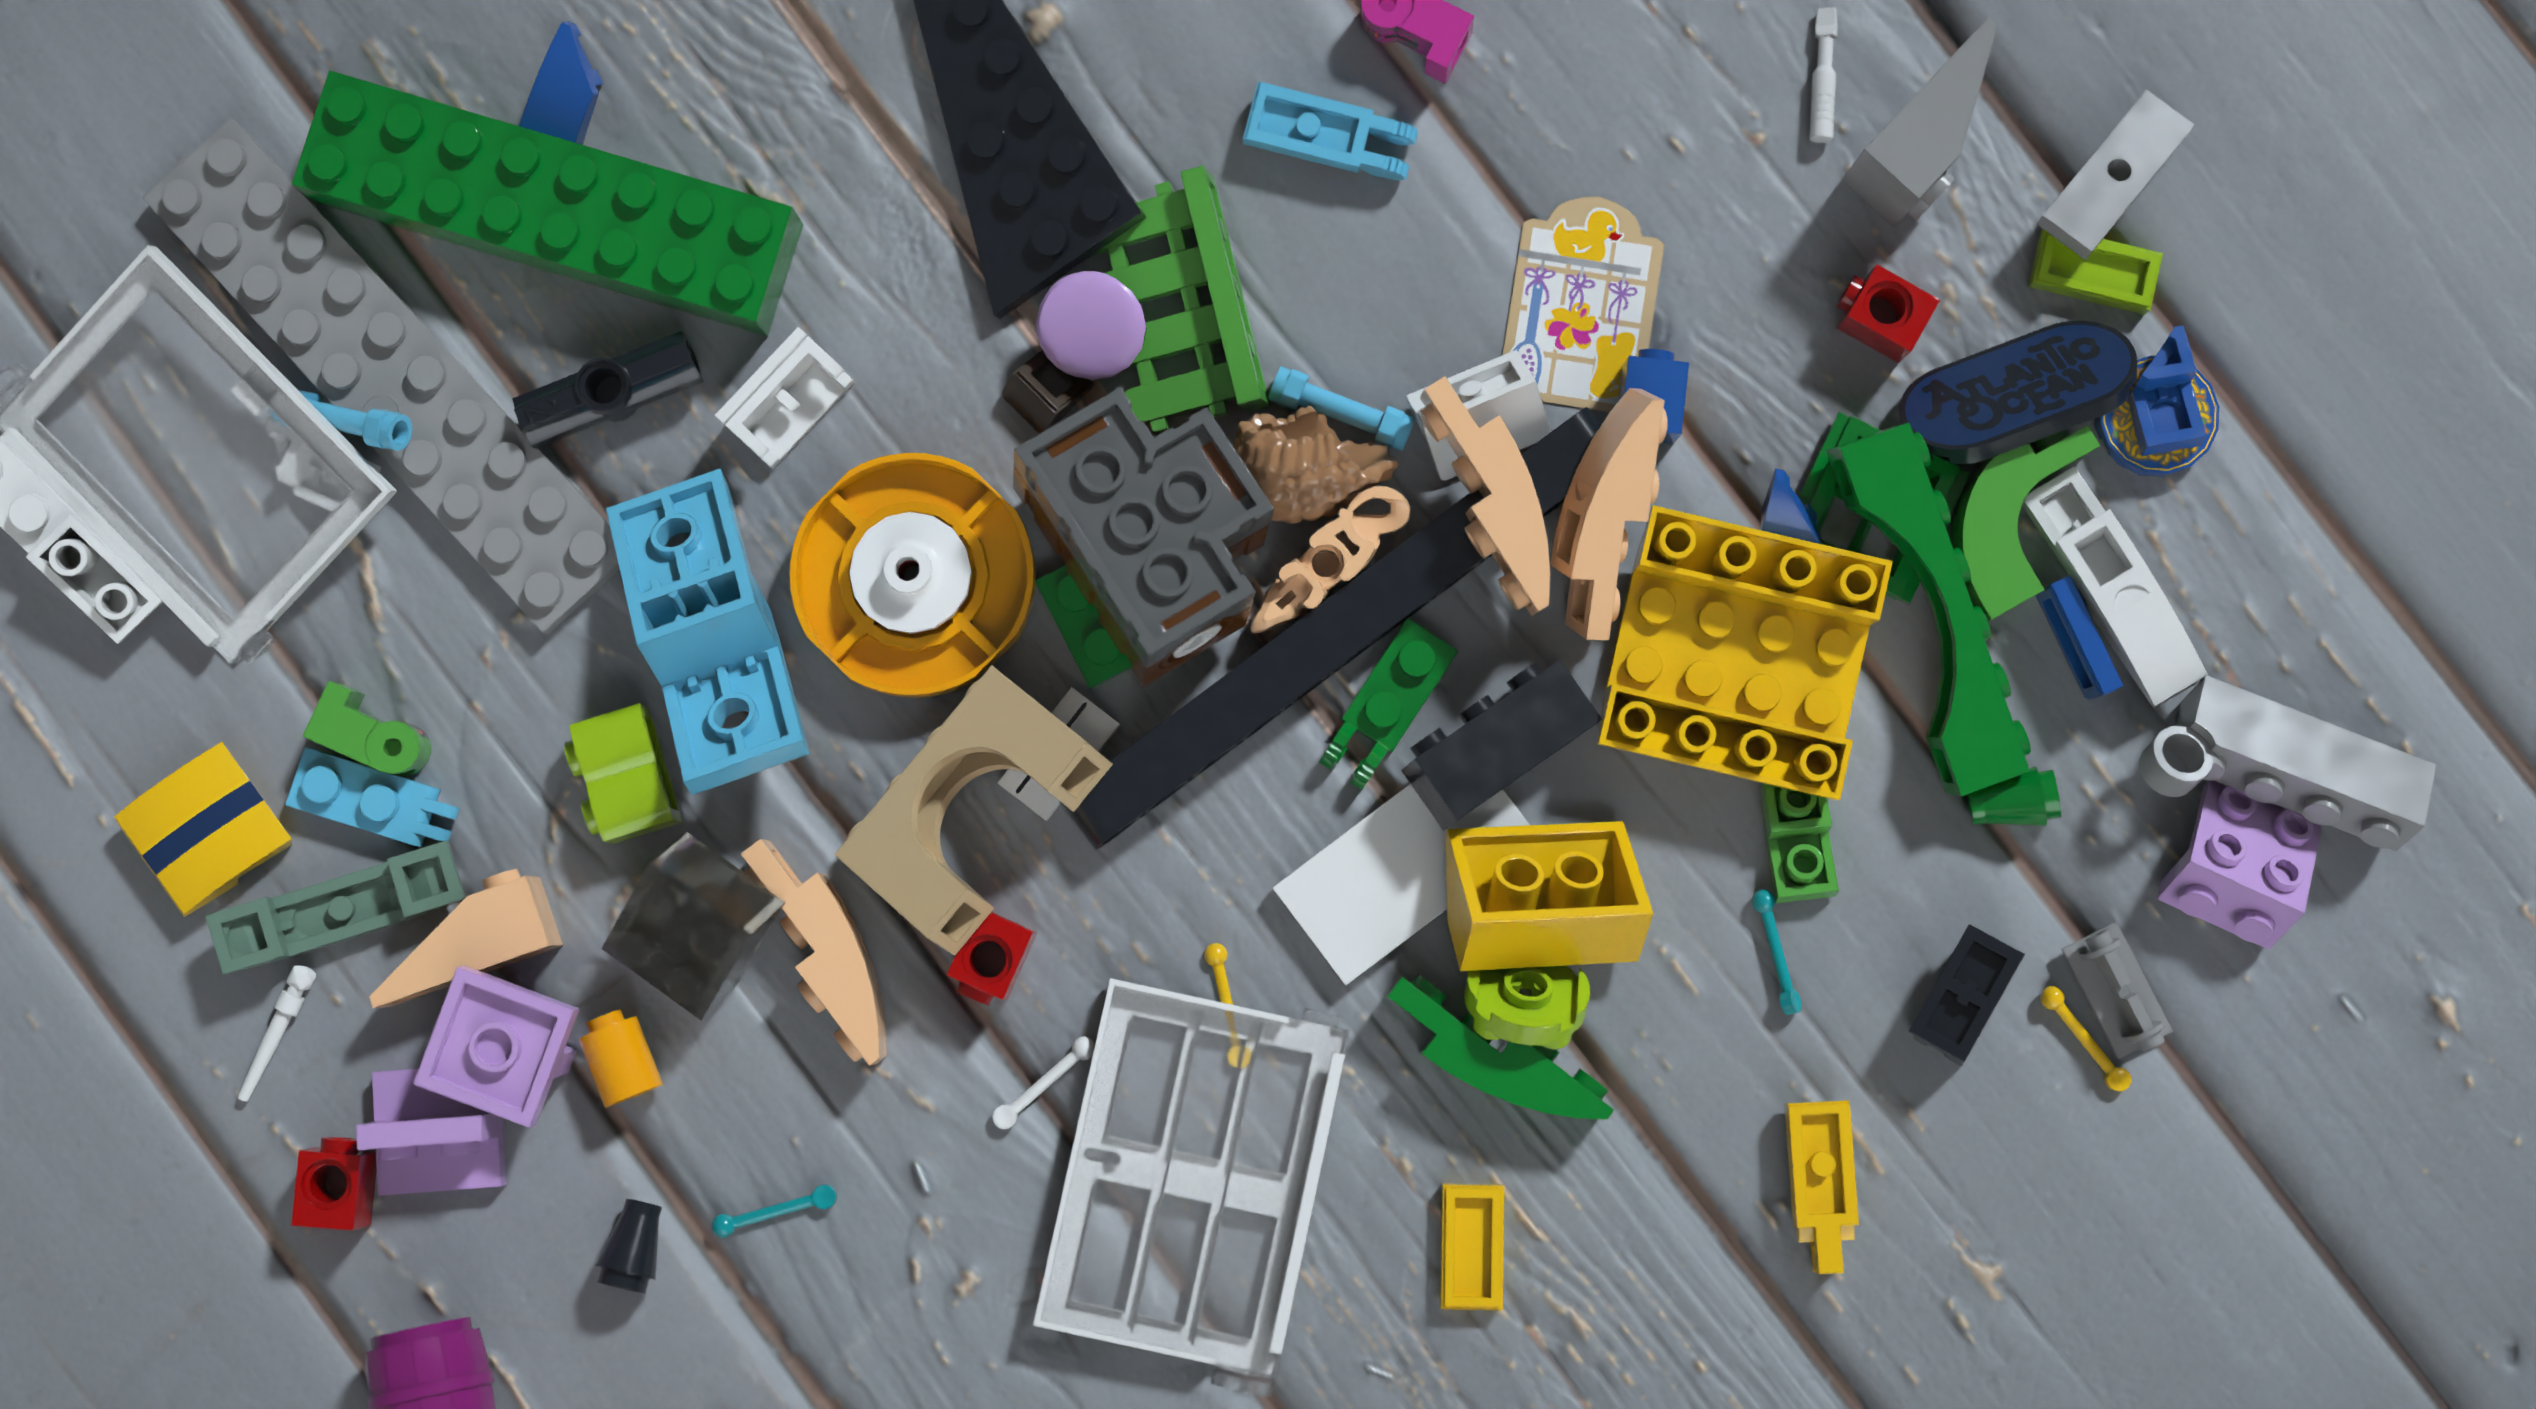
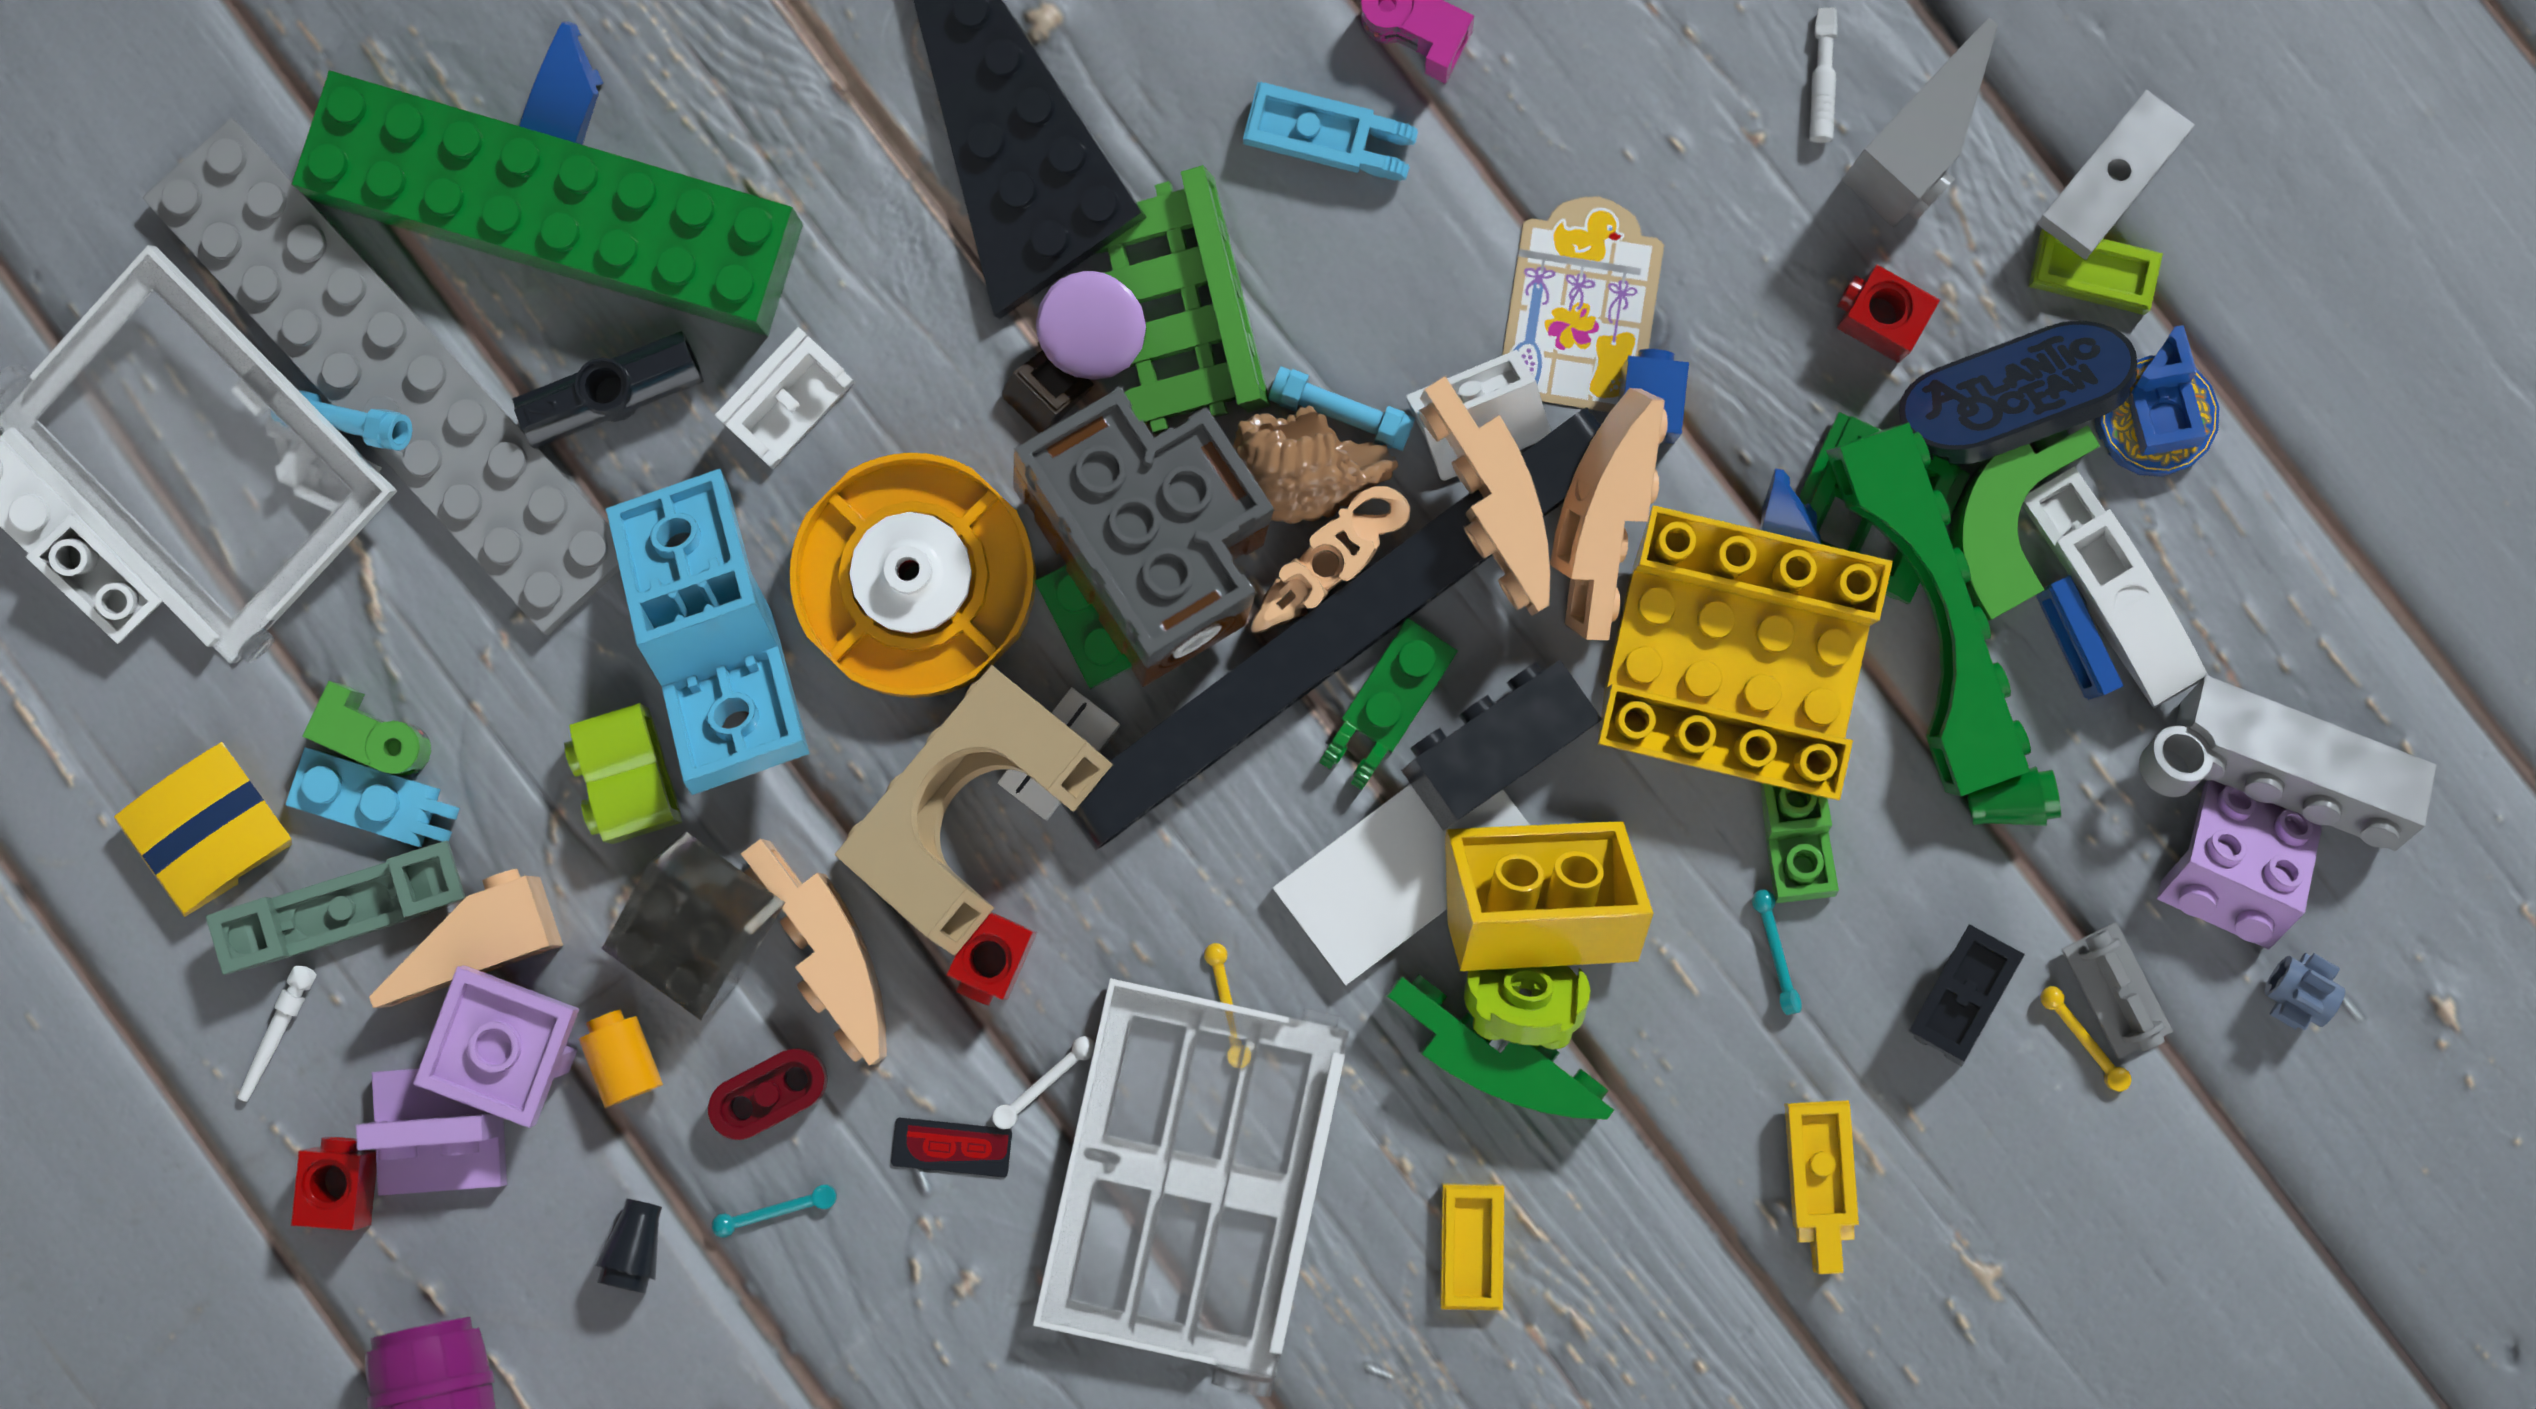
(769, 1093): none -> dark red plate
(951, 1147): none -> sticker
(2304, 991): none -> sand blue gear

